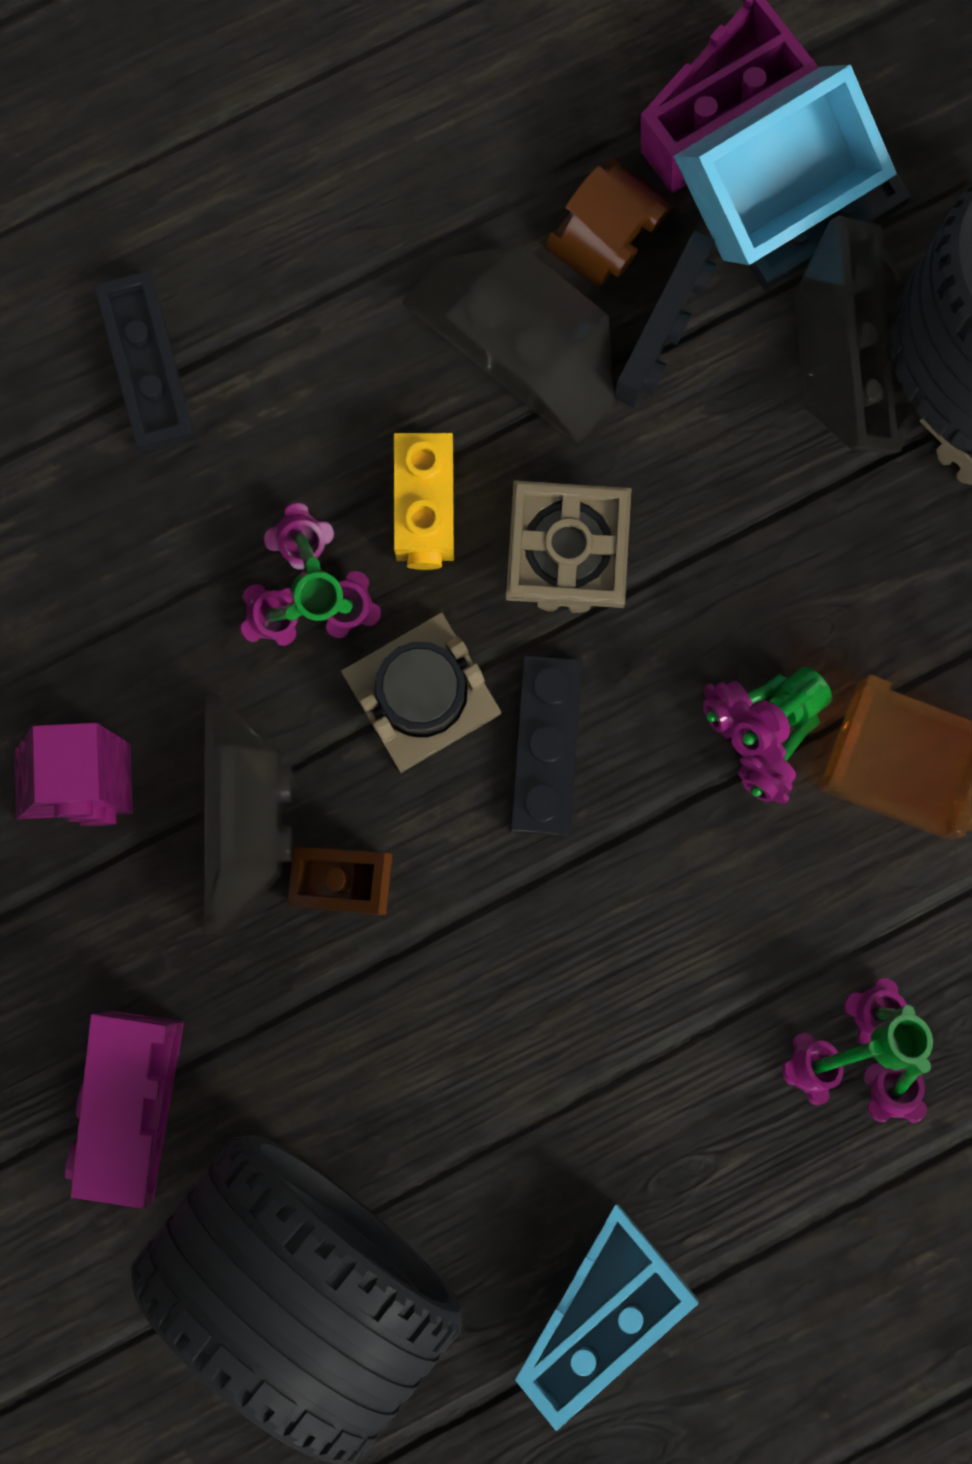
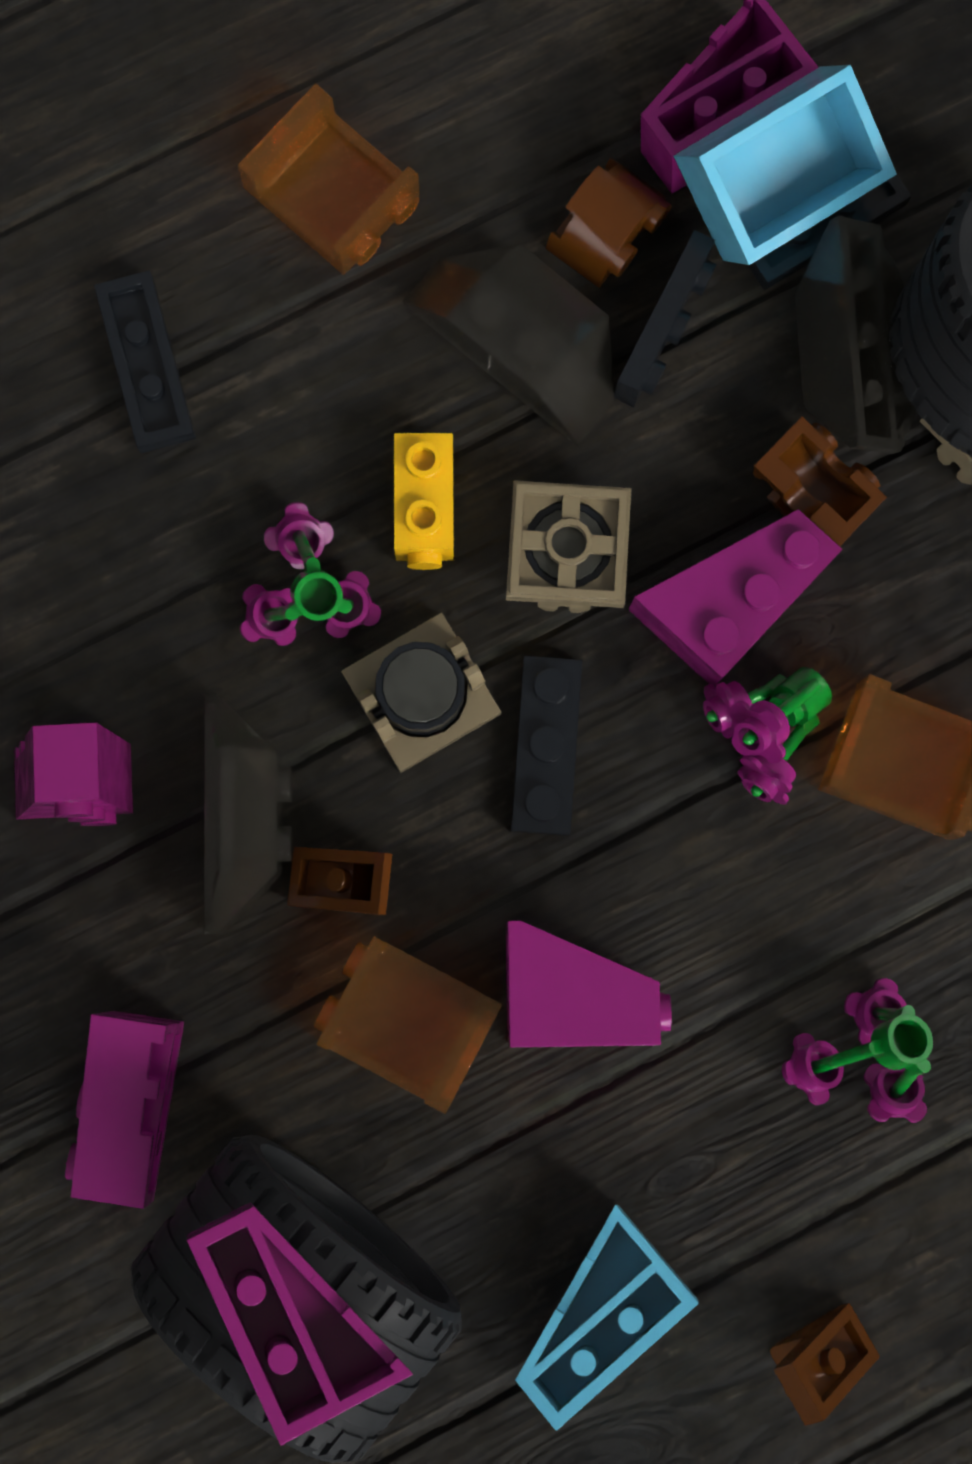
(289, 1325): none -> magenta wedge
(329, 182): none -> clear orange panel
(407, 1022): none -> clear orange panel
(577, 997): none -> magenta slope
(736, 595): none -> magenta wedge
(817, 482): none -> reddish brown cylinder
(823, 1362): none -> reddish brown slope

